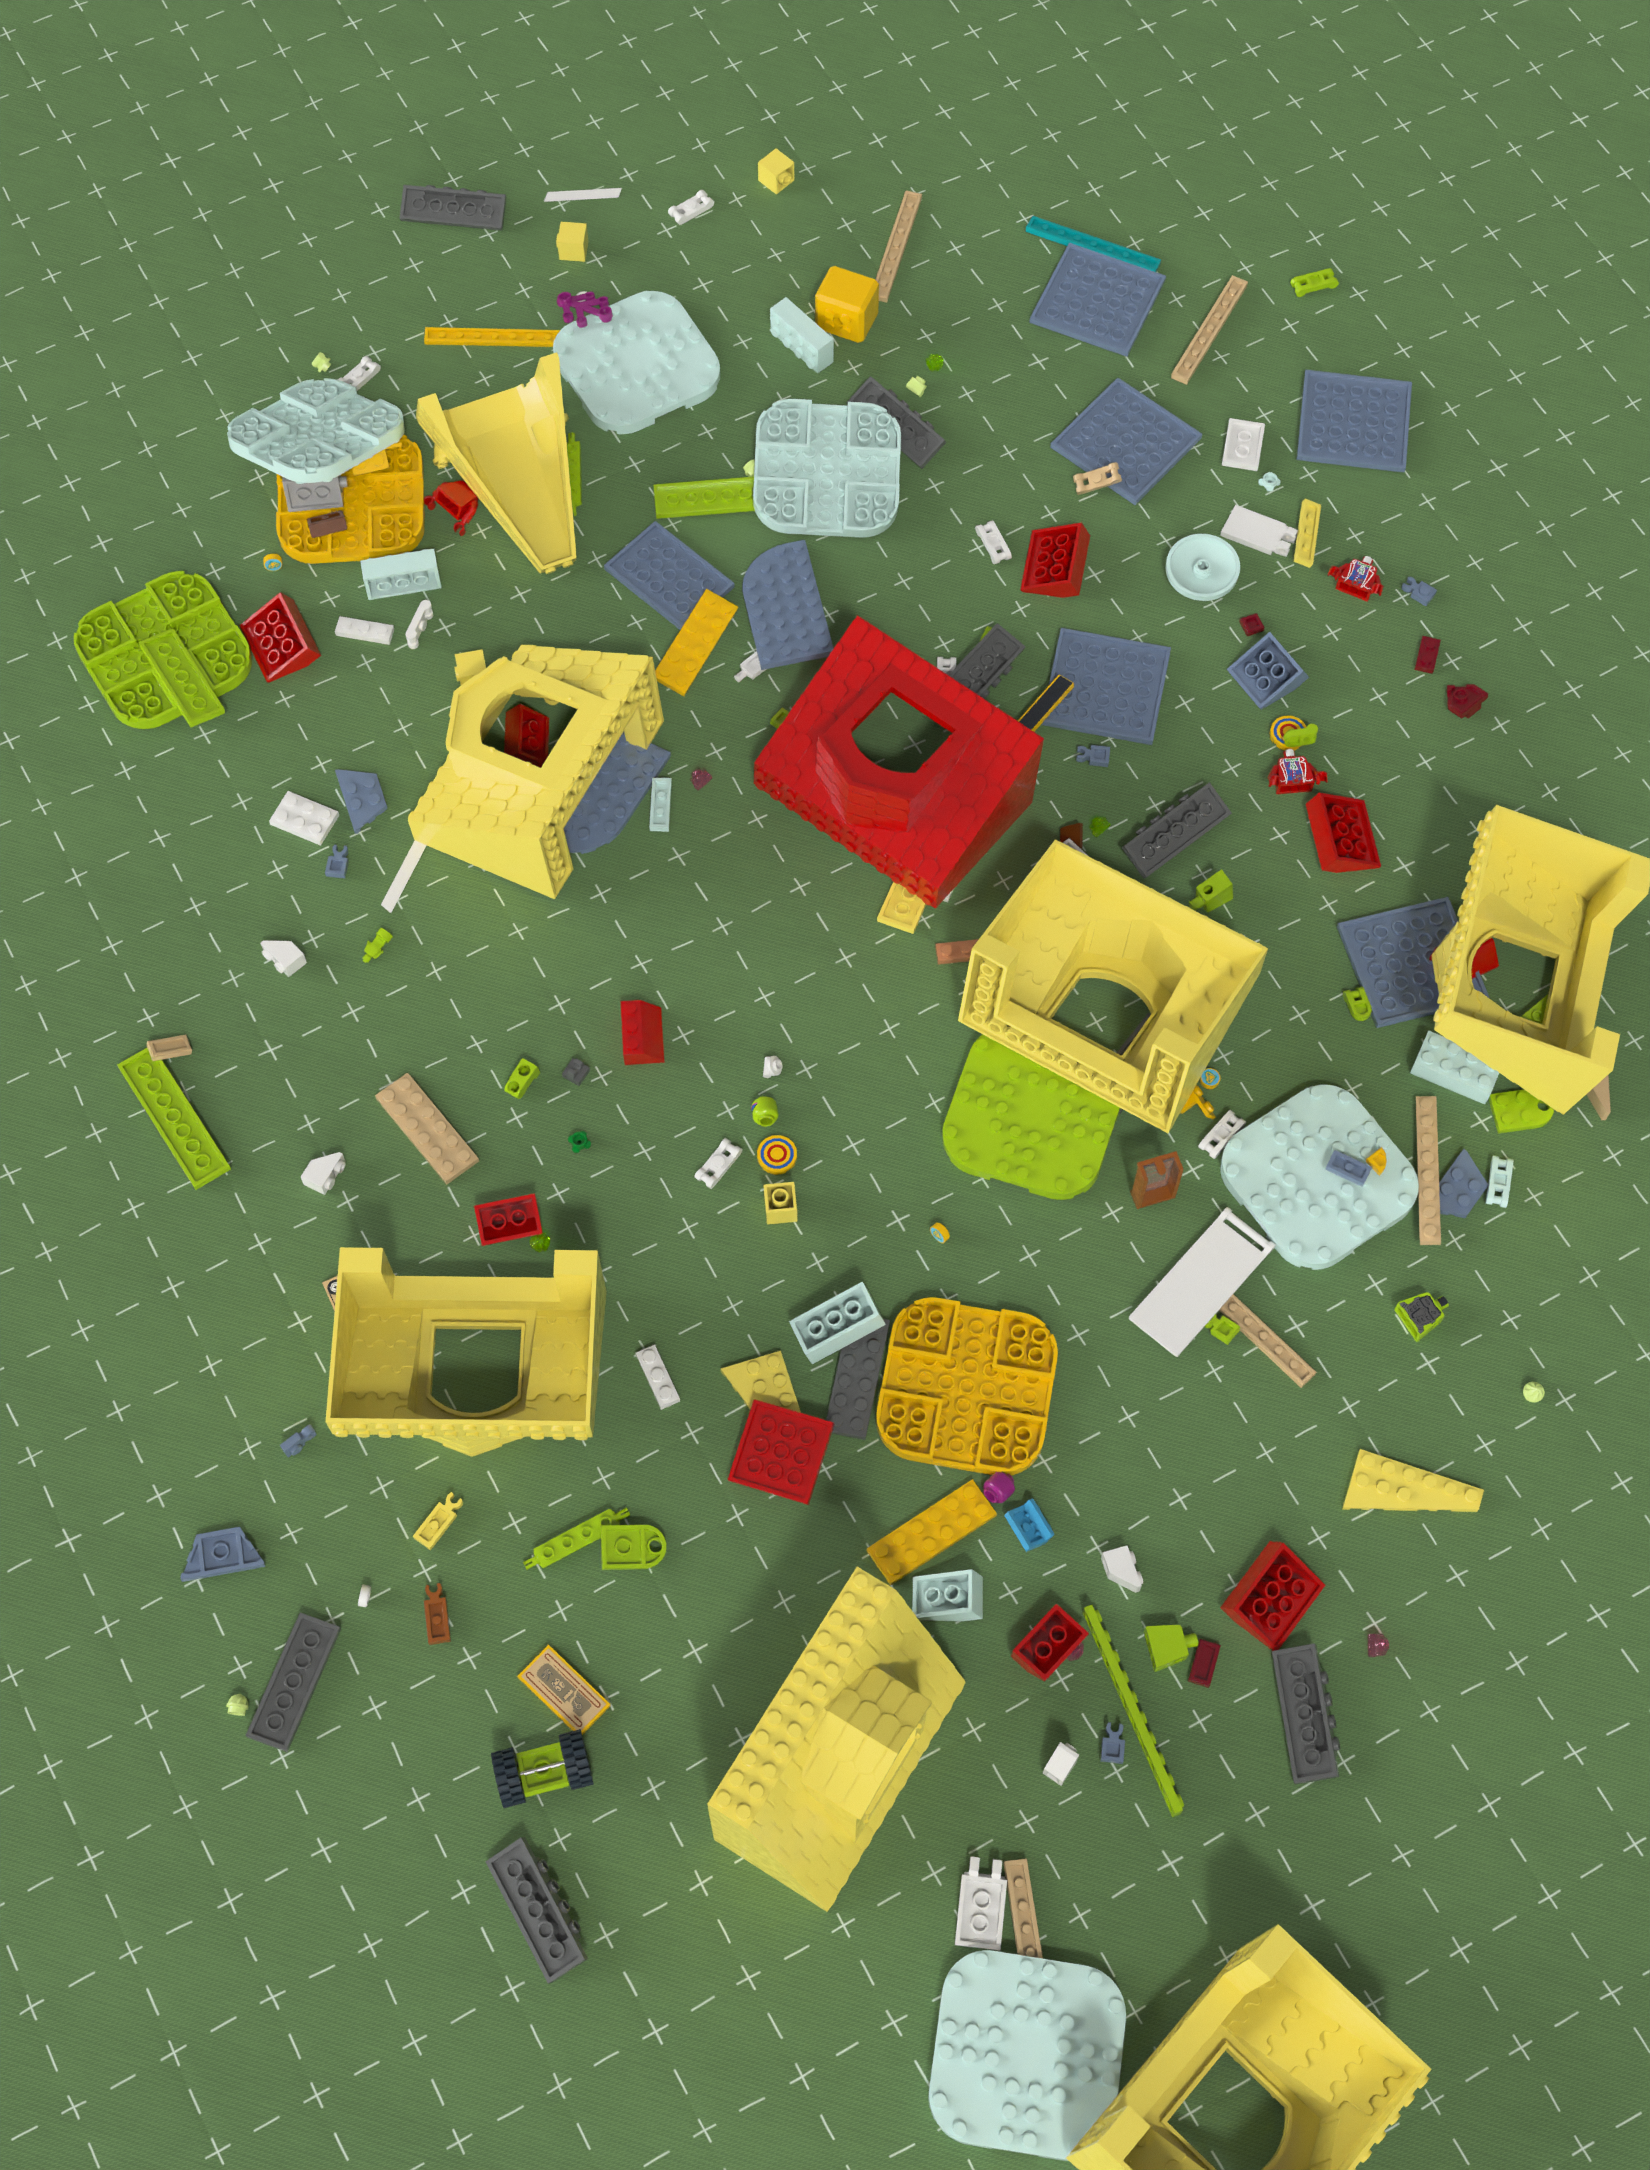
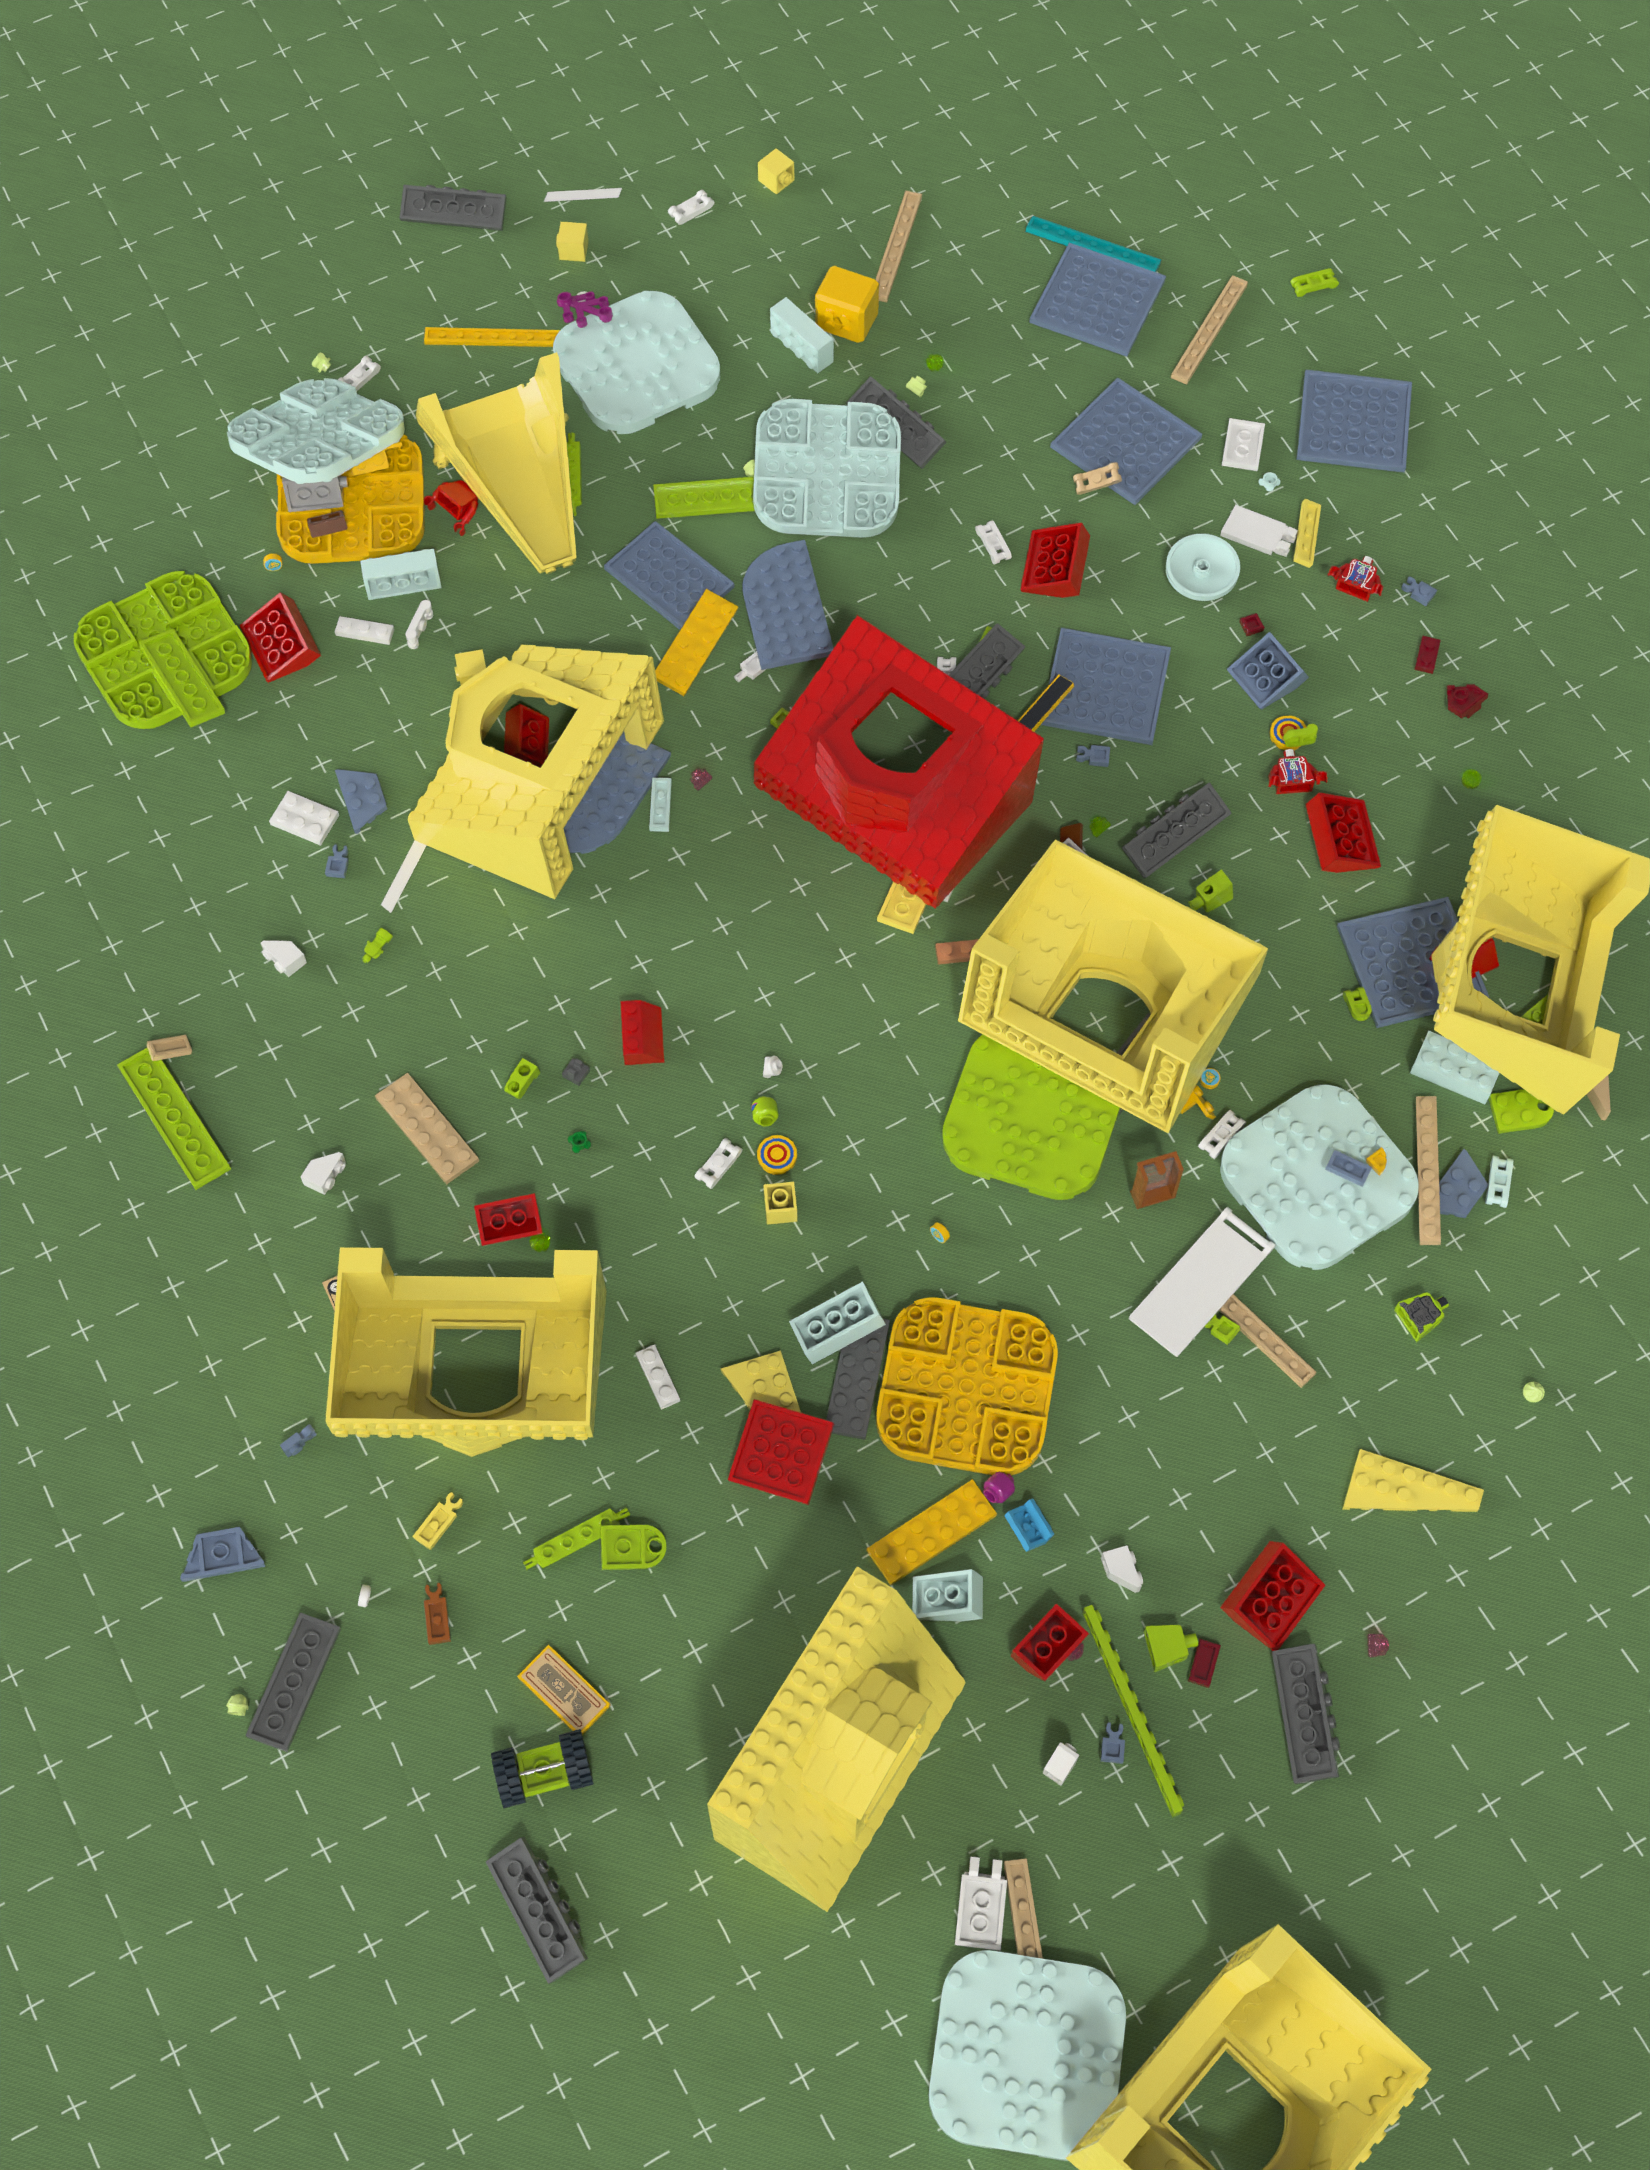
(1471, 779): none -> clear neon green tile

